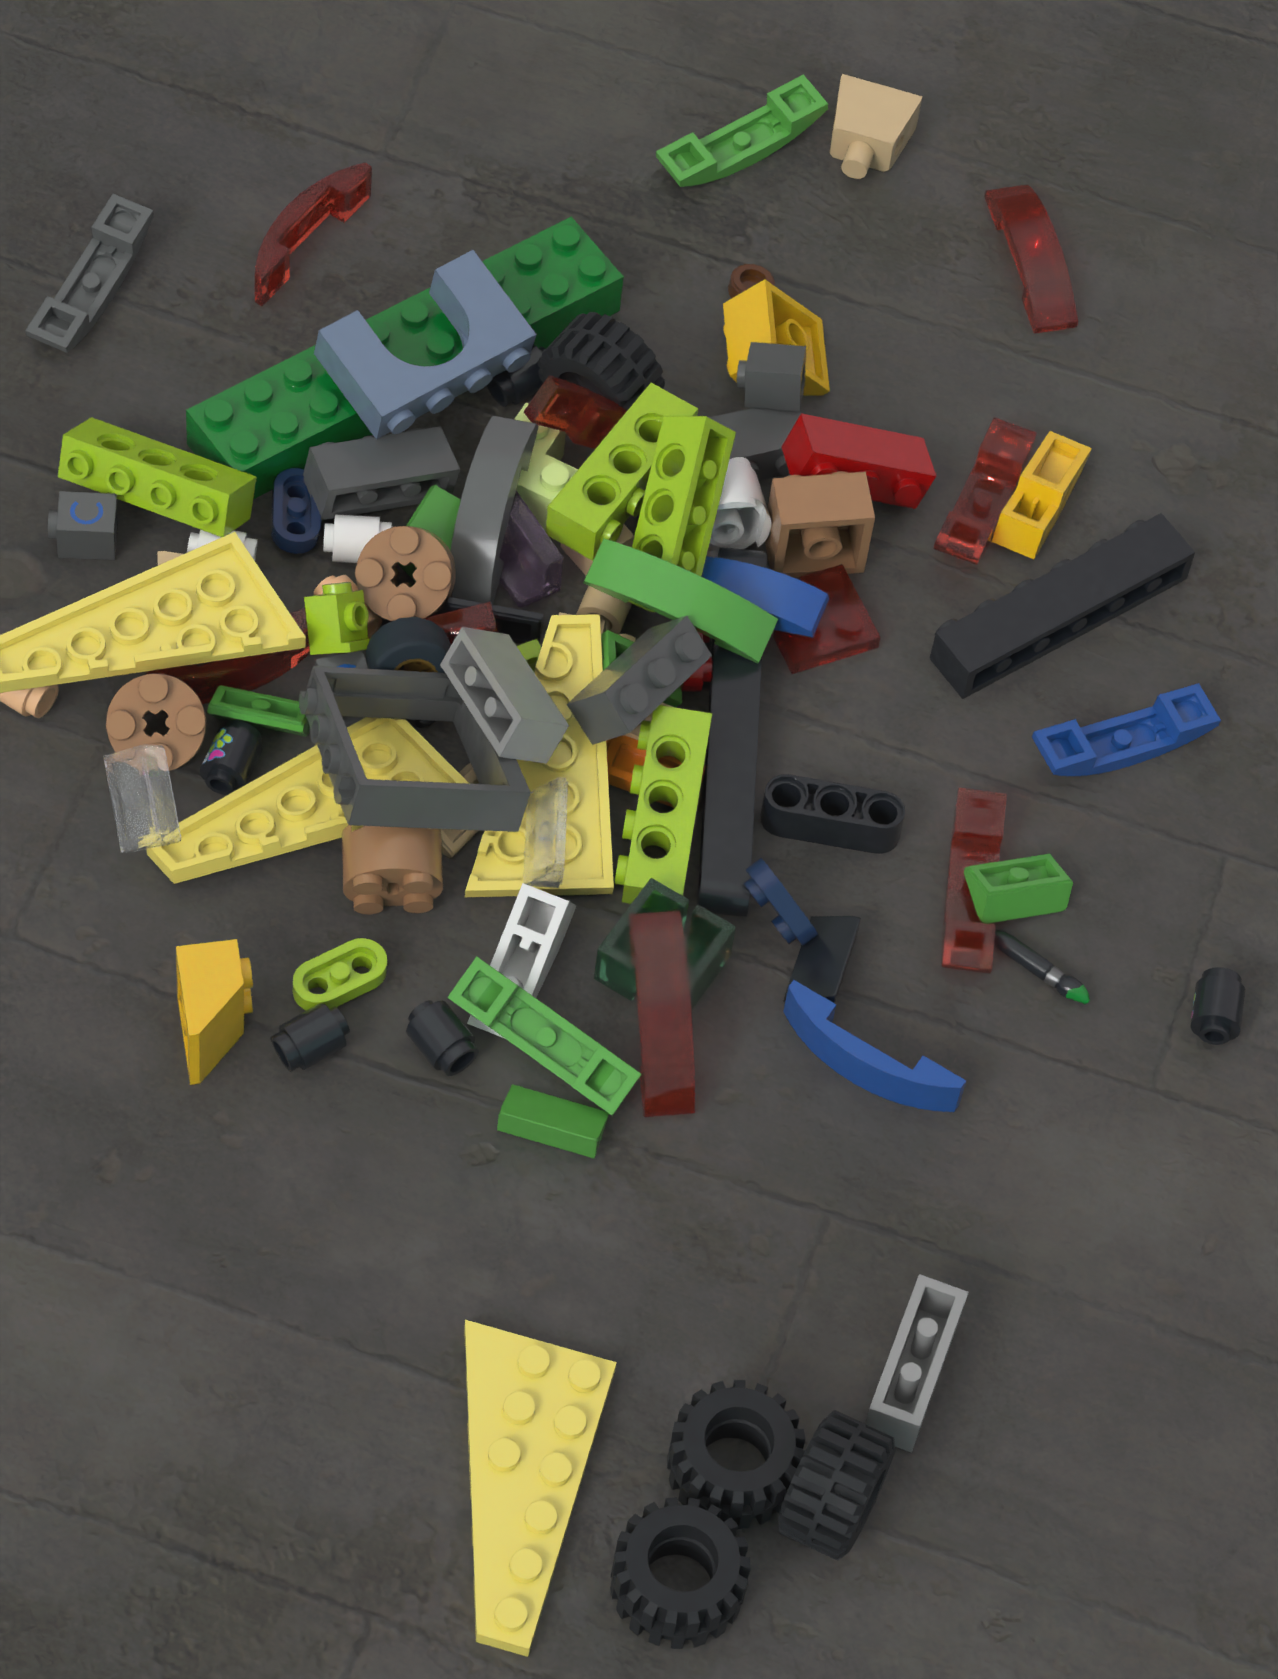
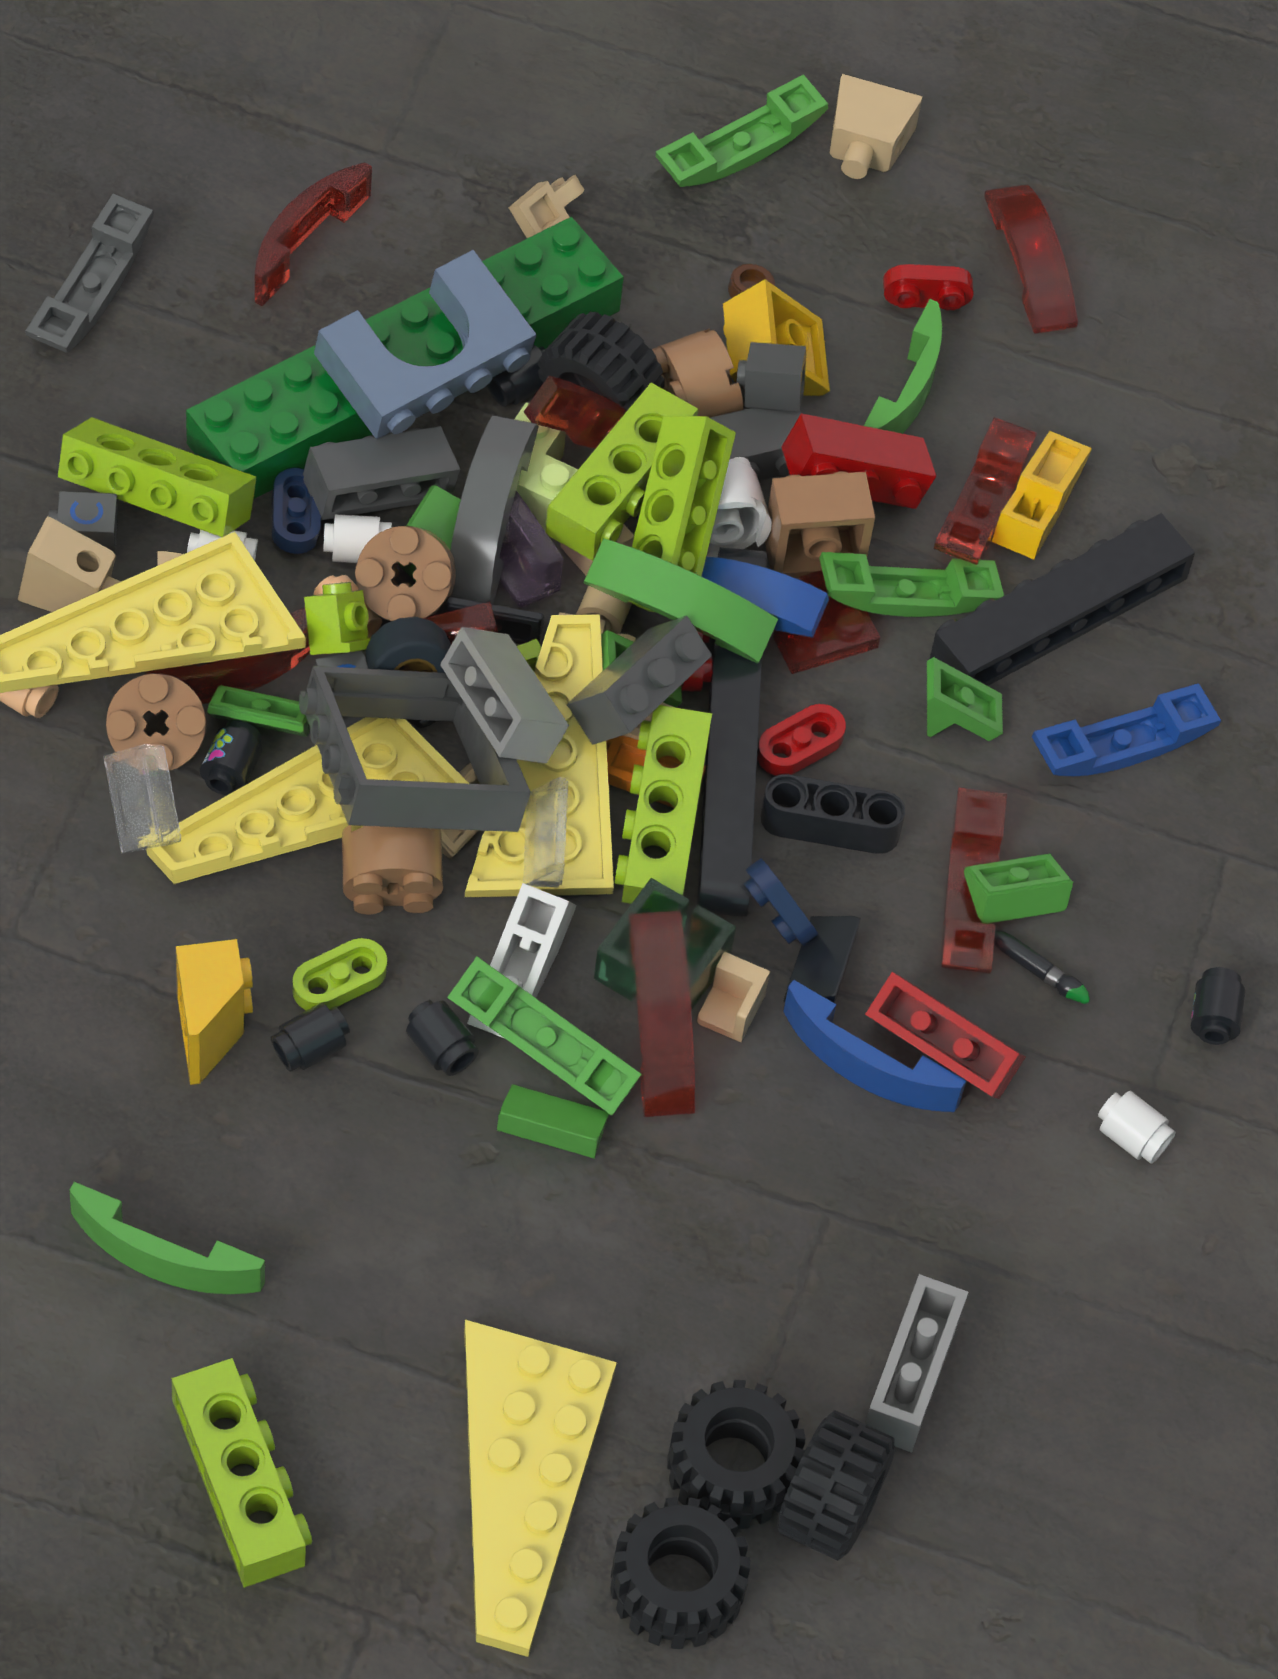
(64, 568): none -> tan torso
(223, 1272): none -> bright green slope
(256, 1548): none -> lime brick
(545, 204): none -> tan plate
(699, 373): none -> medium nougat brick
(734, 997): none -> tan panel
(796, 739): none -> red plate
(909, 590): none -> bright green slope
(915, 284): none -> red plate
(924, 351): none -> bright green slope
(945, 1035): none -> red brick
(961, 701): none -> bright green slope
(1135, 1126): none -> white brick

